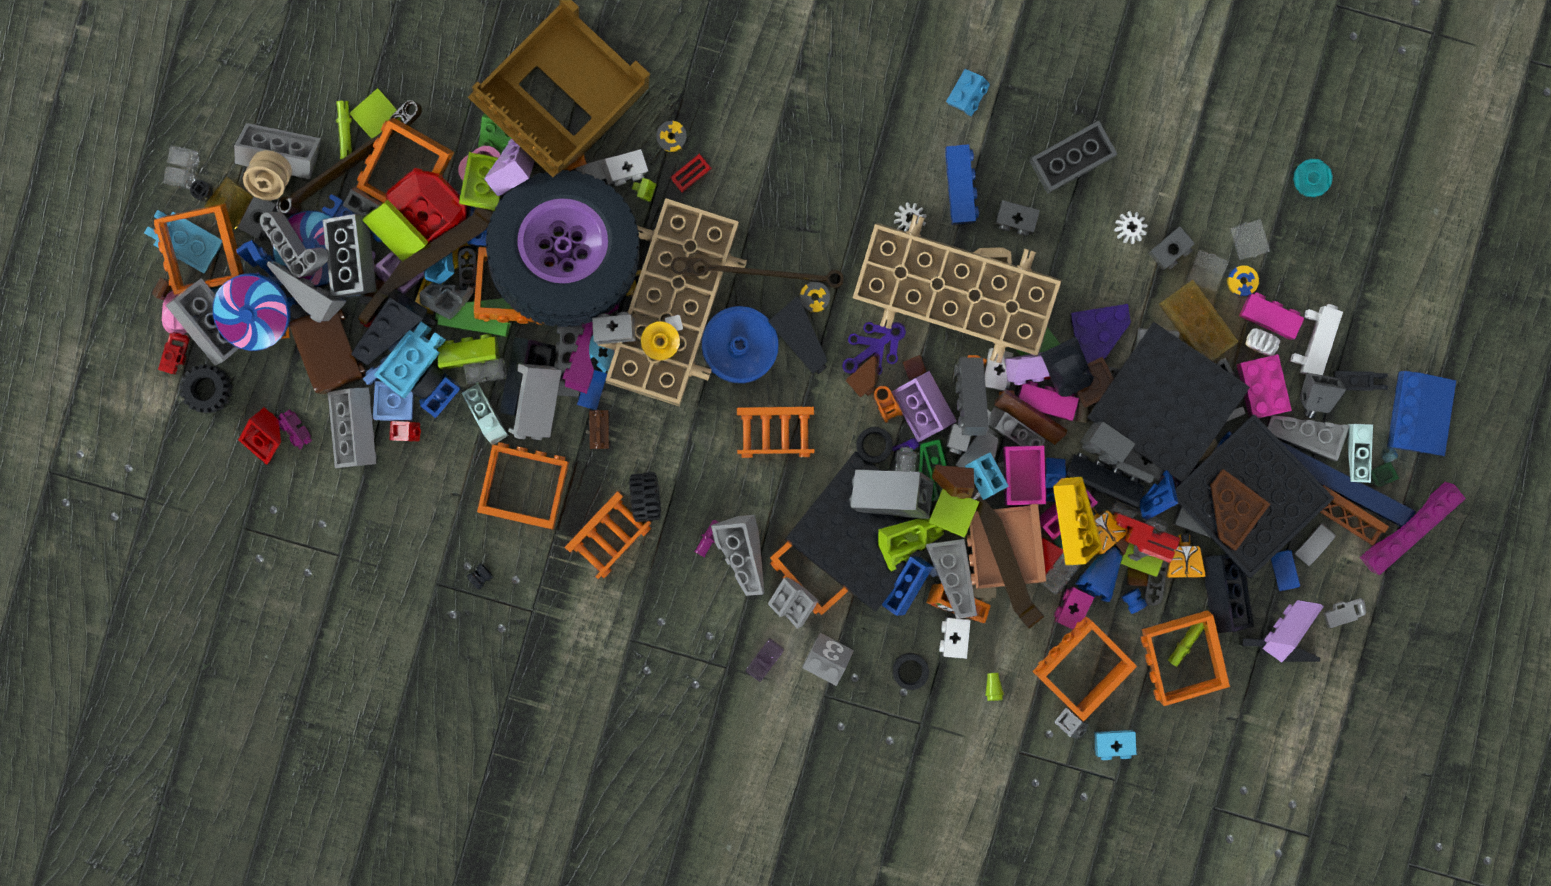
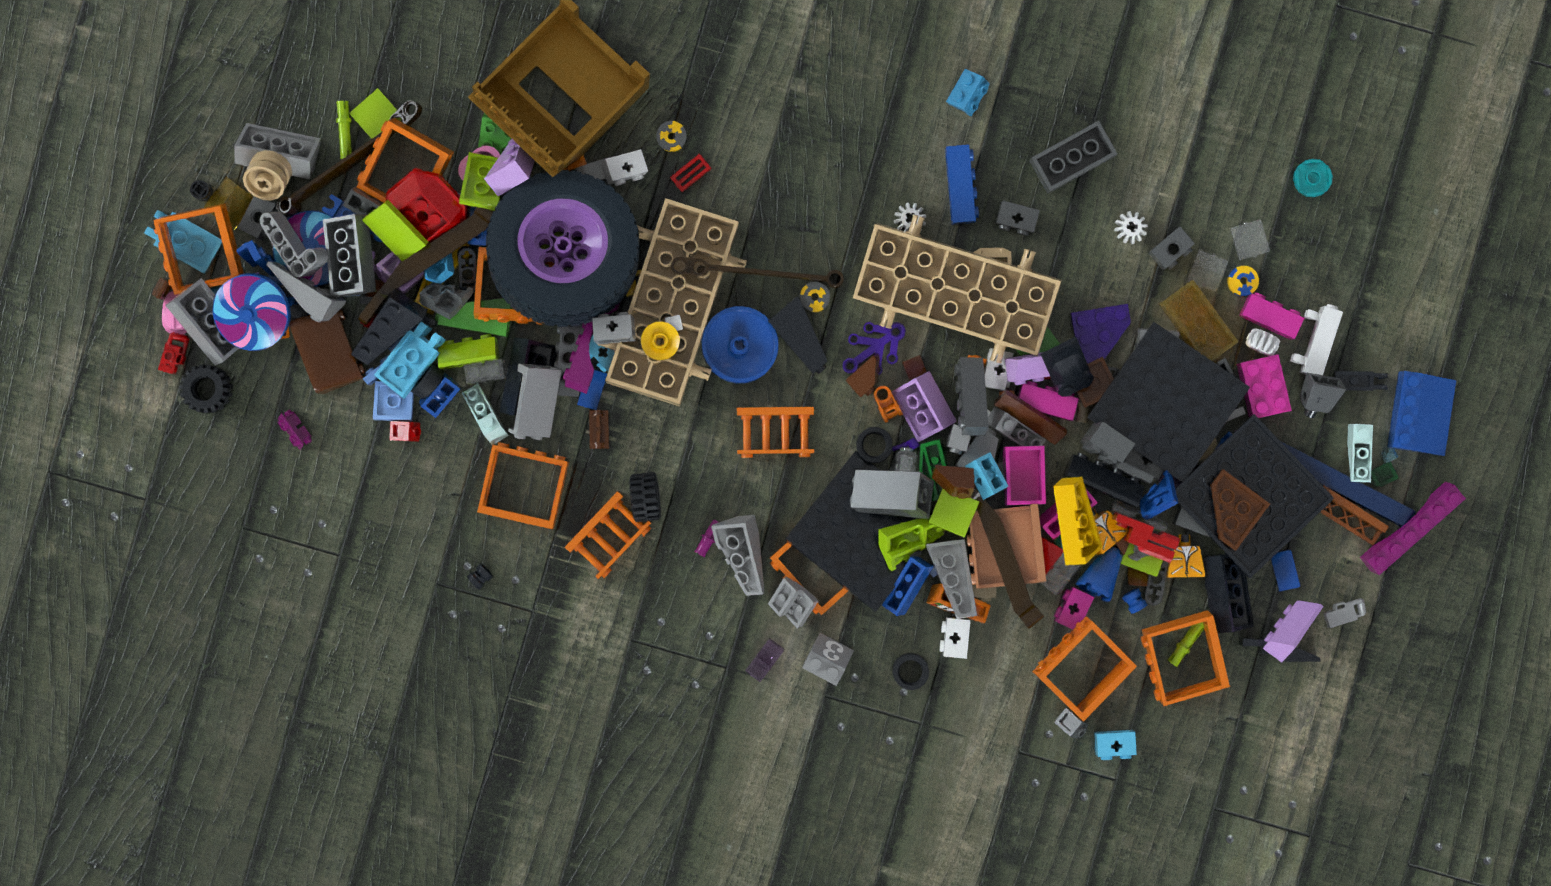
(184, 158): clear piece -> none
(262, 435): red slope -> none
(352, 427): light grey slope -> none
(645, 189): lime tile -> none
(994, 688): lime cone -> none
(1054, 471): blue slope -> none
(1315, 544): light grey slope -> none
(1316, 437): light grey wing -> none

